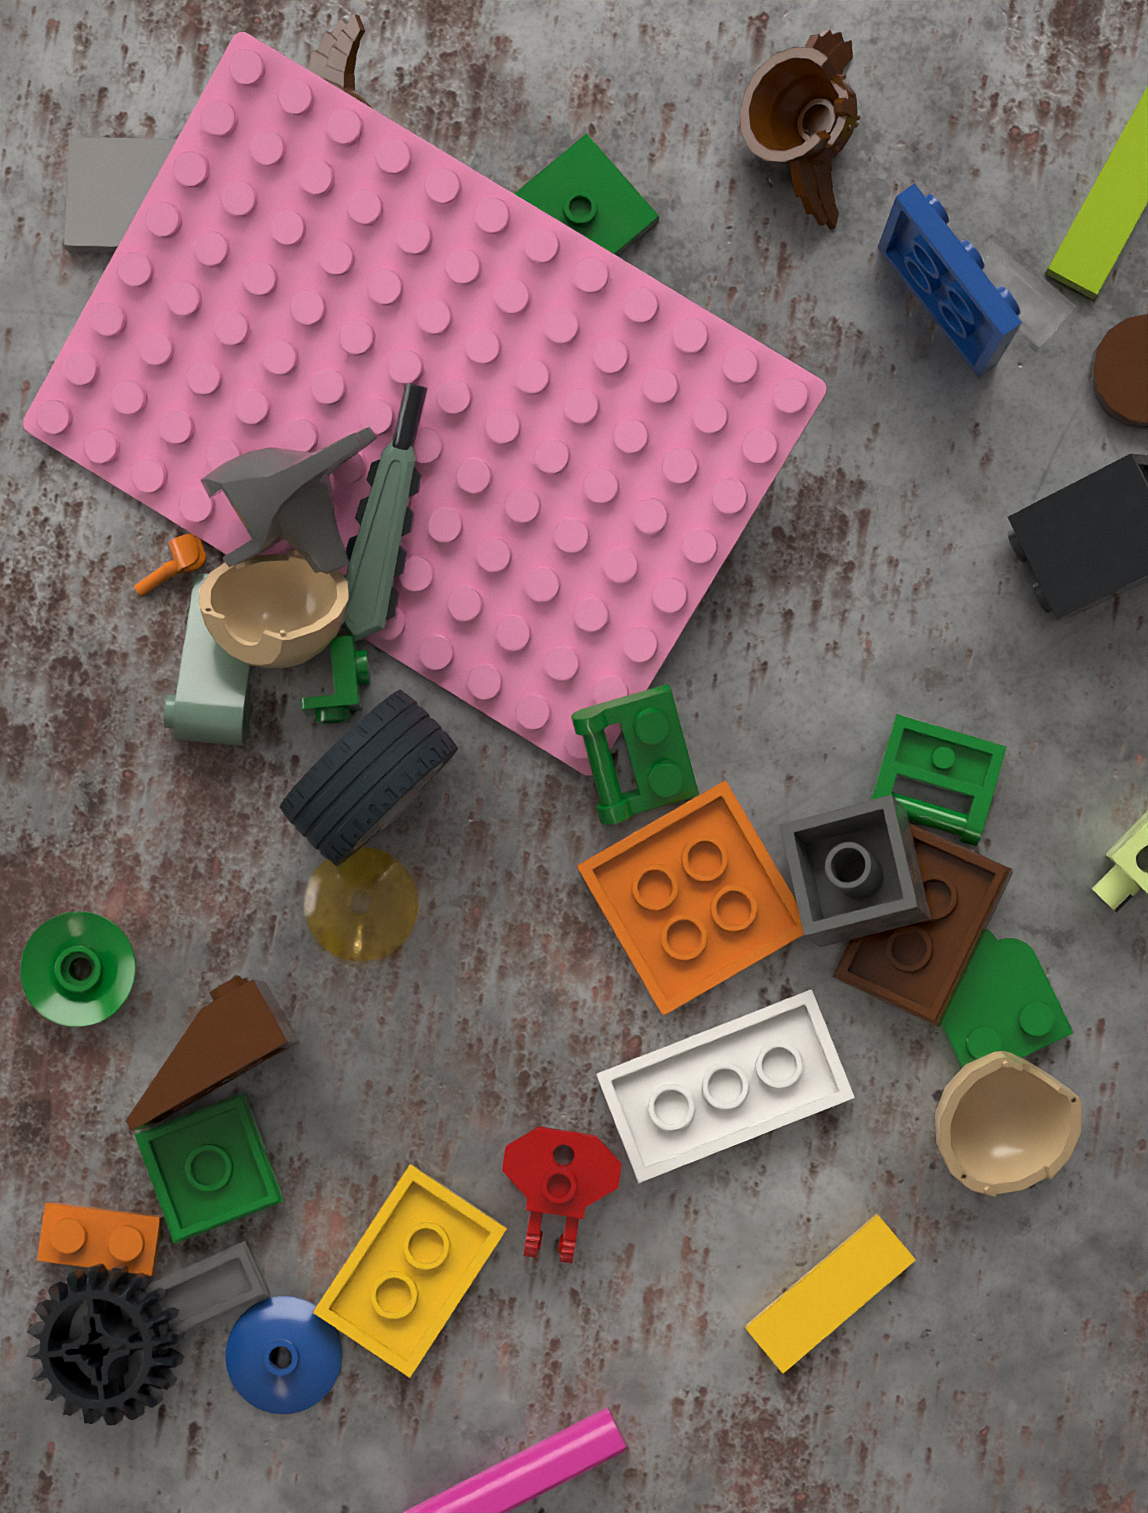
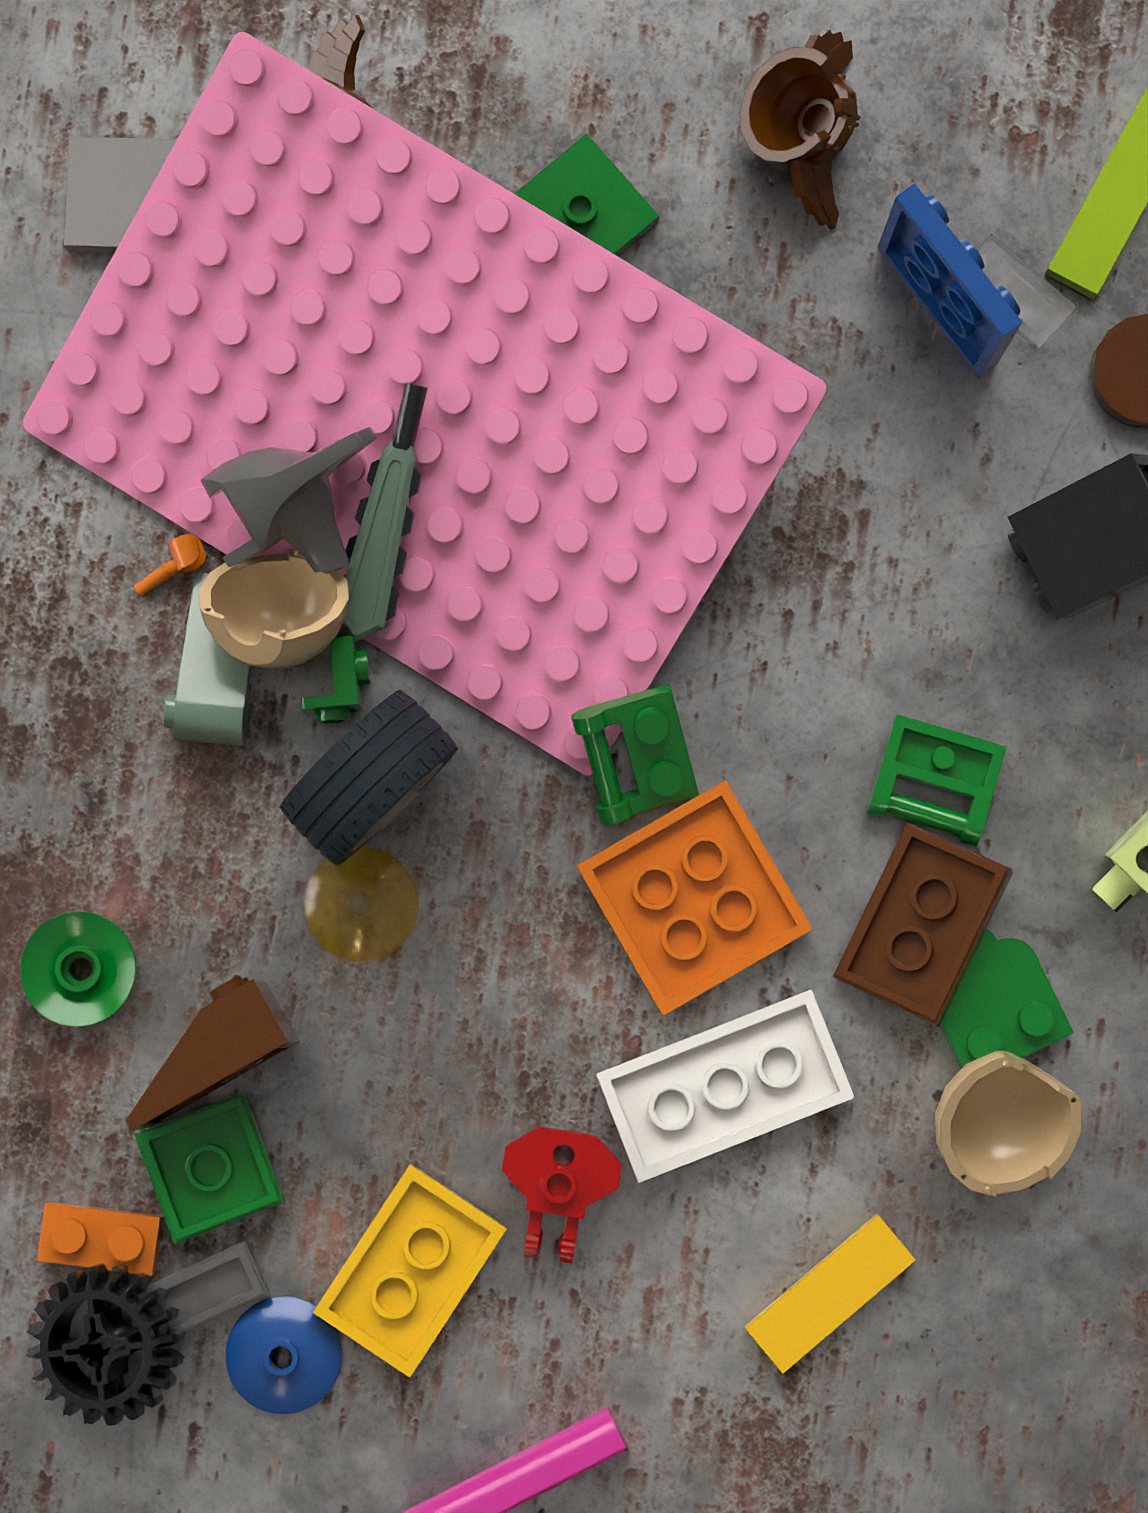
(855, 871): dark grey brick -> none

